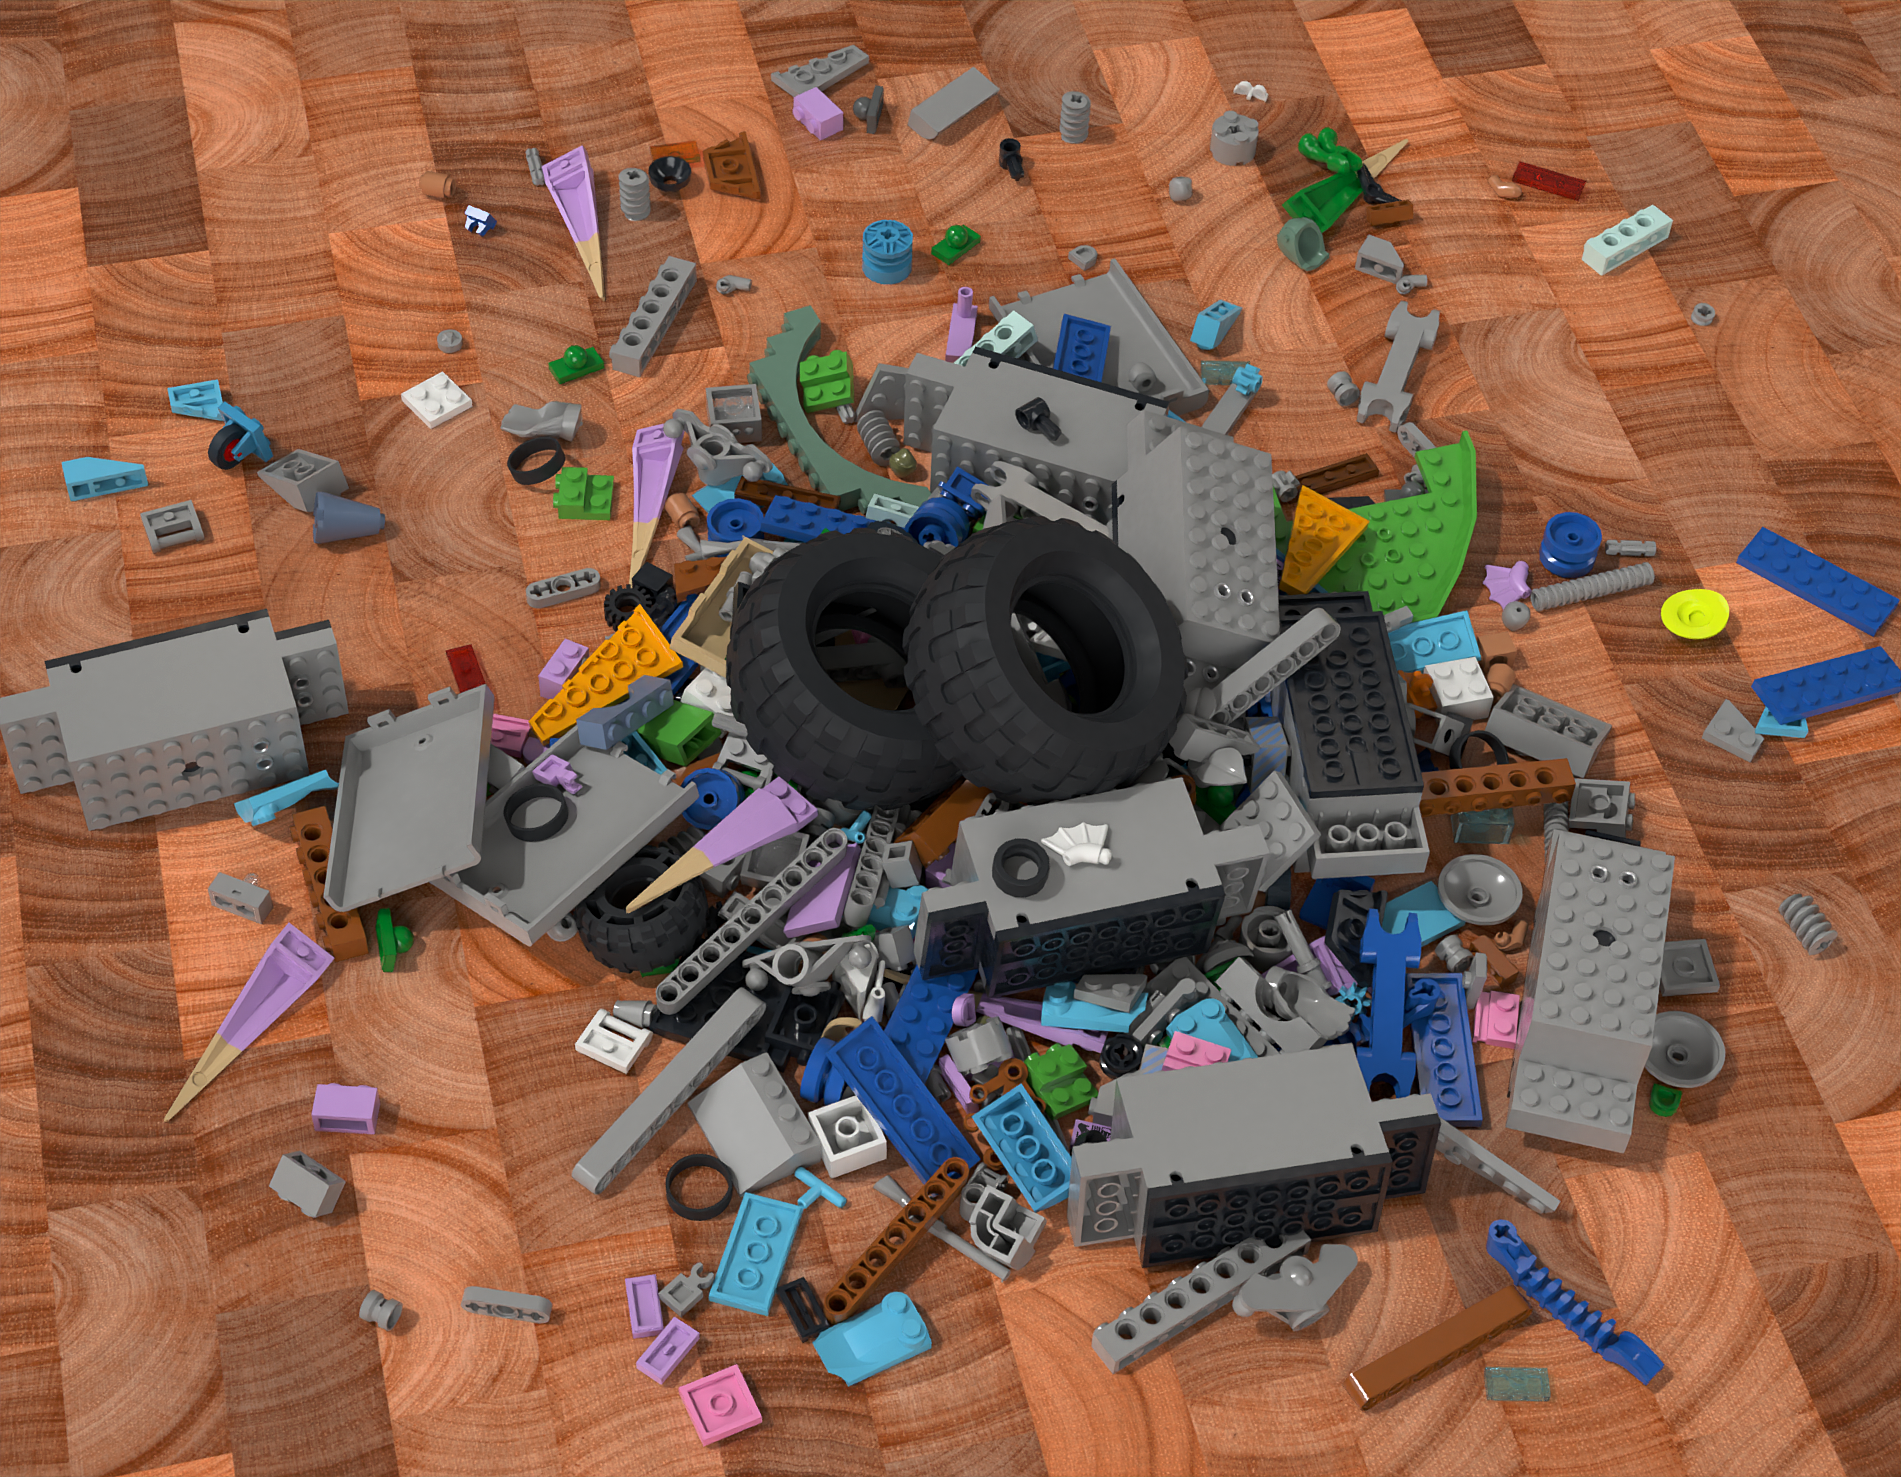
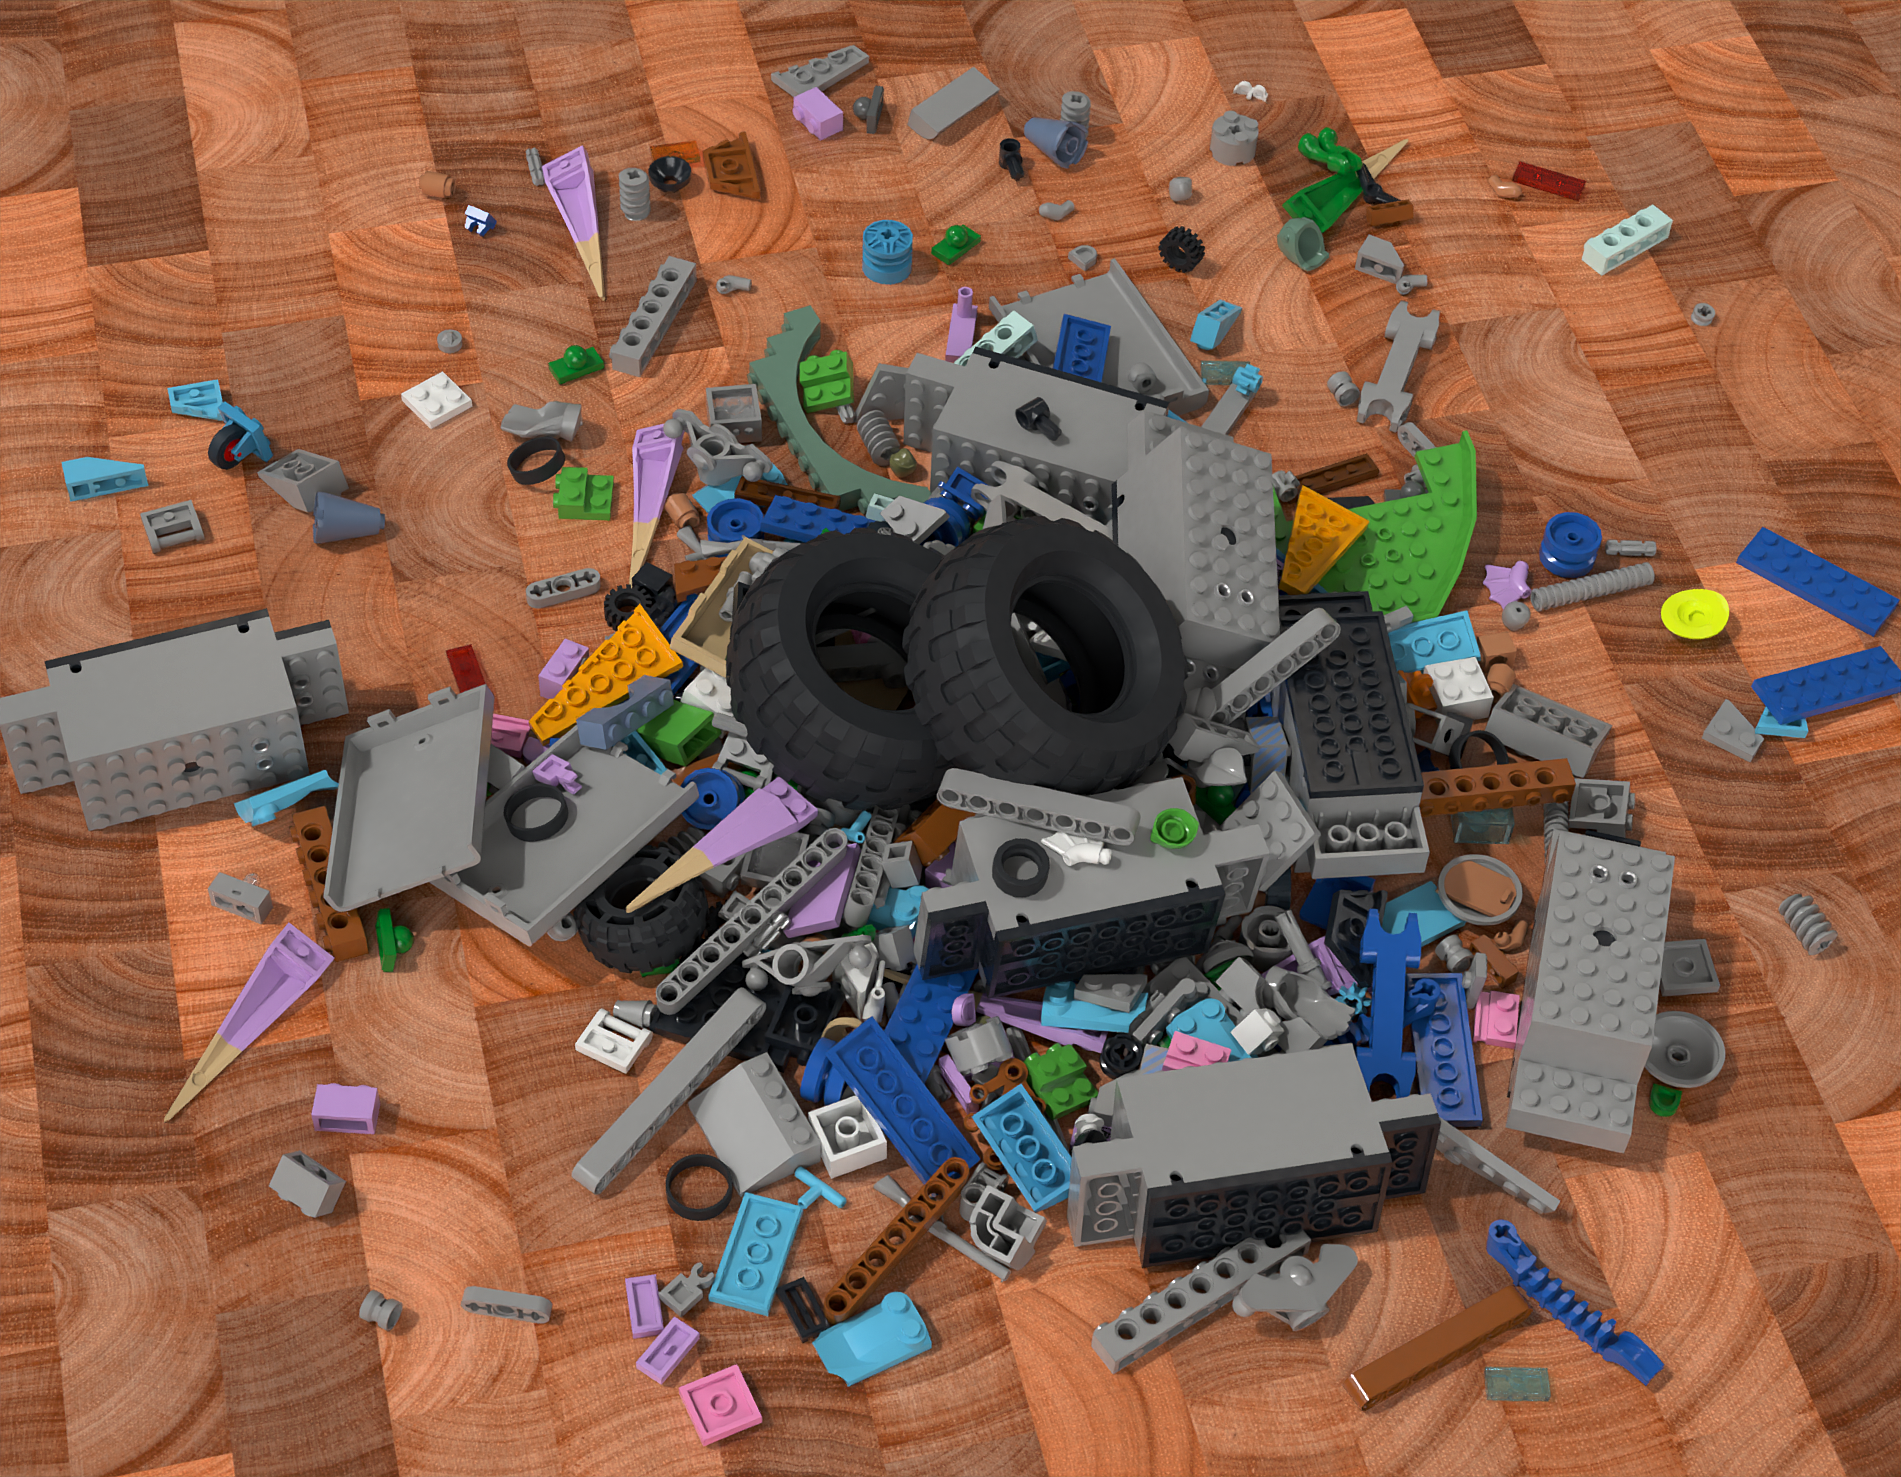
(767, 935): none -> light grey axle
(913, 518): none -> light grey wing
(1039, 807): none -> light grey beam
(1056, 212): none -> light grey arm
(1057, 139): none -> sand blue cone
(1088, 1122): none -> white plate
(1174, 828): none -> bright green hat
(1192, 248): none -> black tyre
(1258, 1031): none -> white brick
(1479, 888): none -> nougat container

